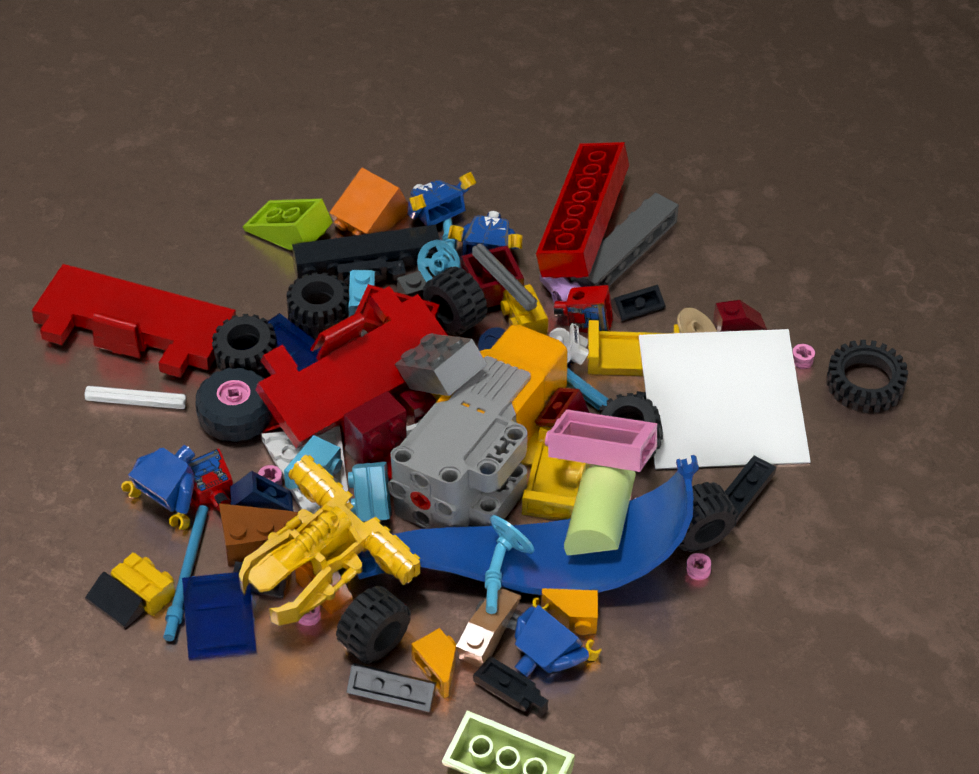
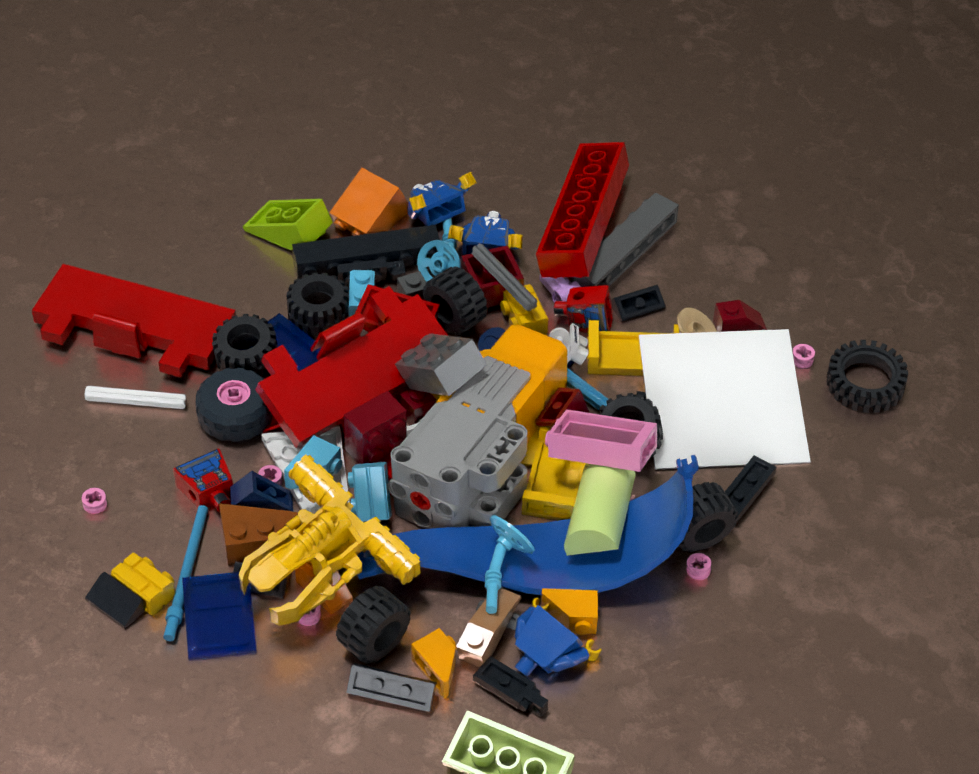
(97, 506): none -> bright pink bush
(165, 480): blue torso -> none

